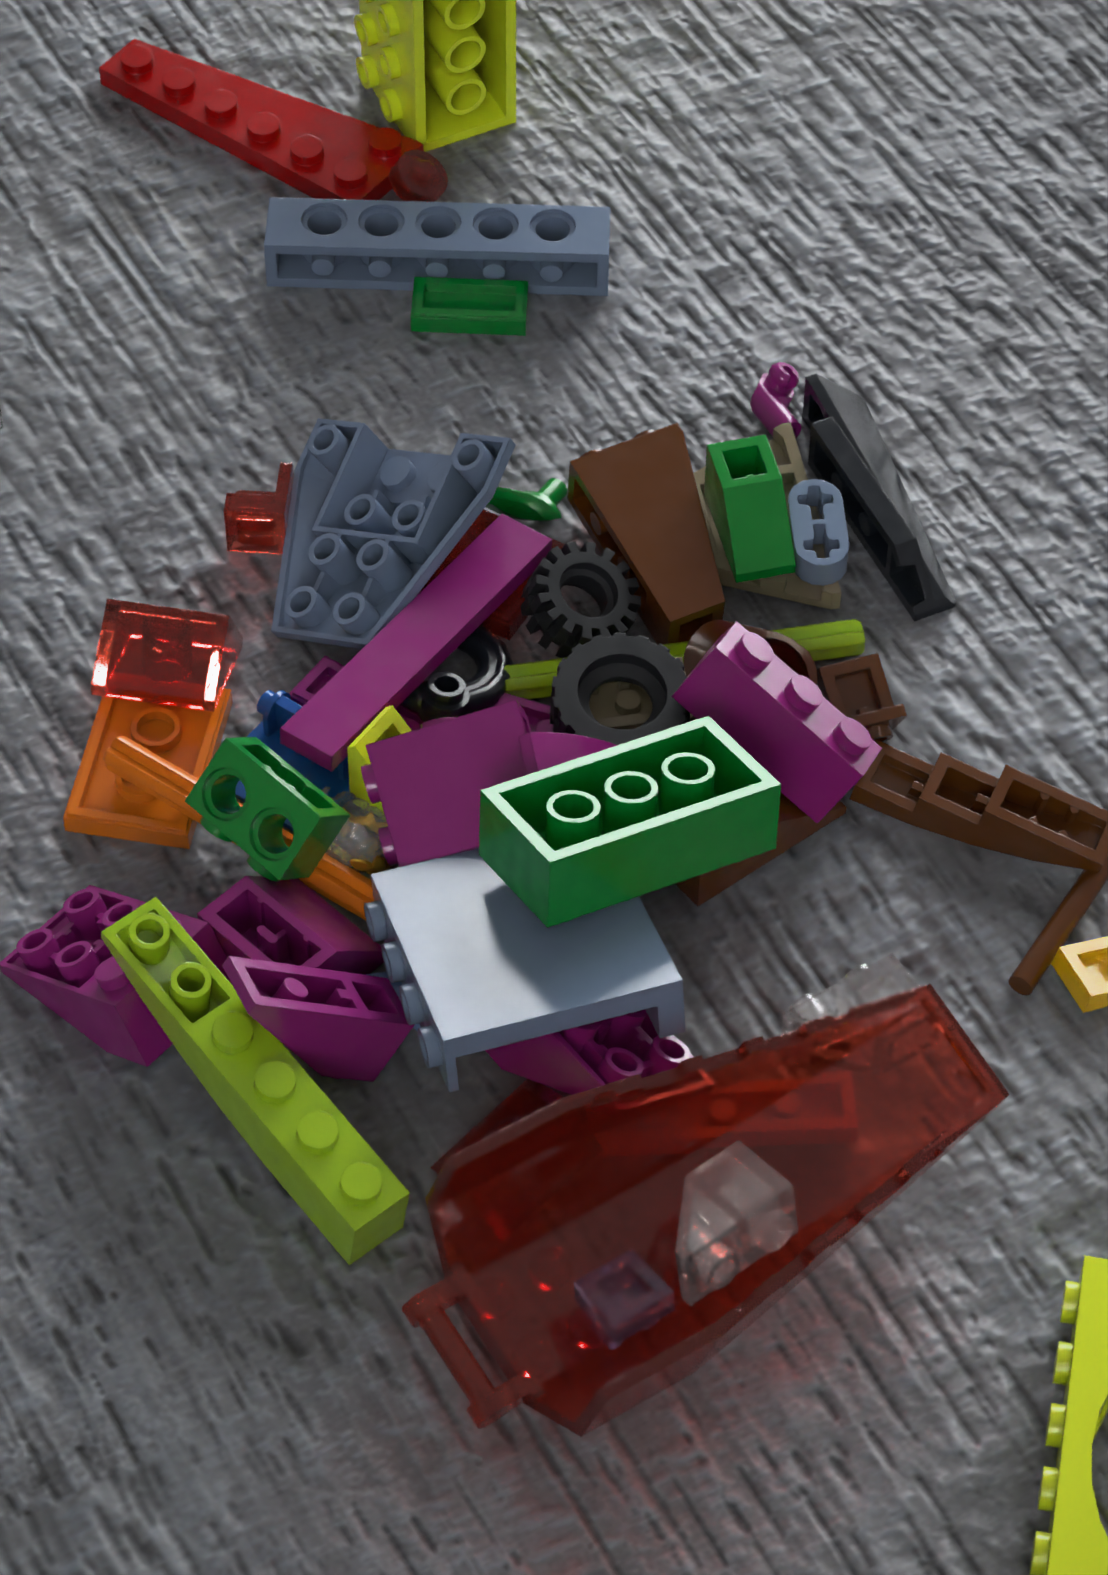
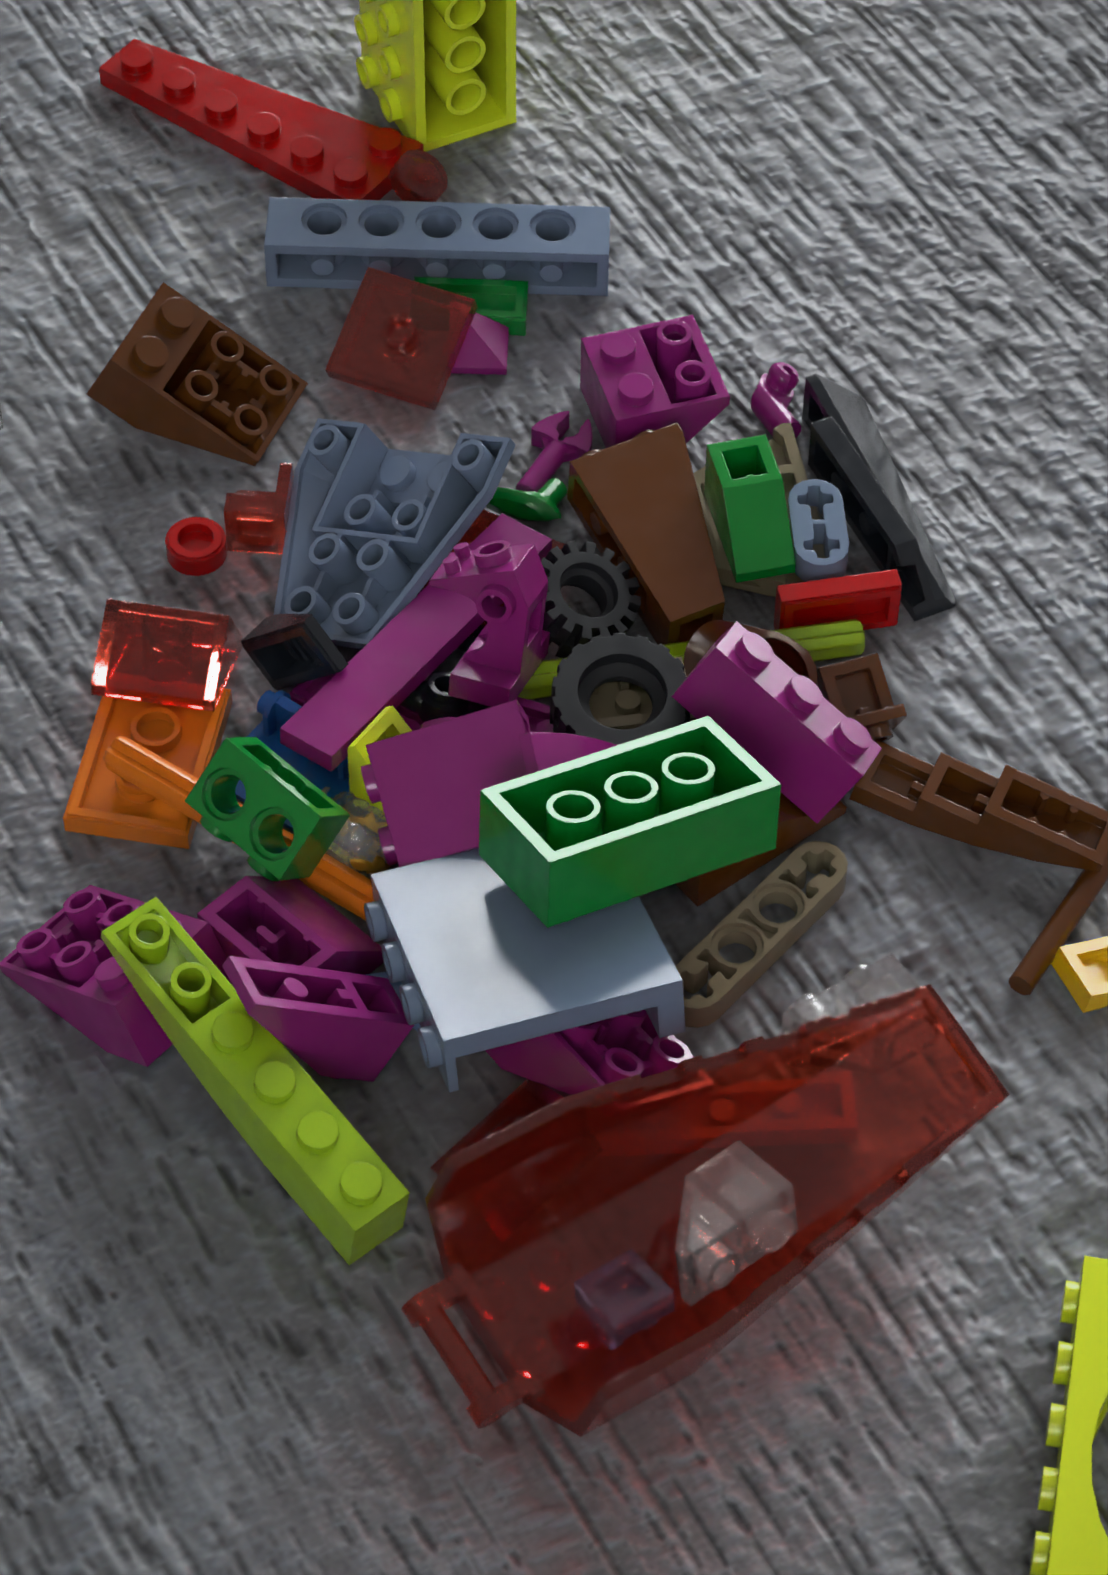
(196, 381): none -> reddish brown slope
(196, 546): none -> red tile
(292, 650): none -> black slope
(401, 338): none -> clear red plate
(483, 348): none -> magenta slope
(514, 637): none -> magenta tile
(546, 436): none -> magenta bar
(651, 380): none -> magenta slope
(763, 937): none -> dark tan beam
(865, 597): none -> red tile

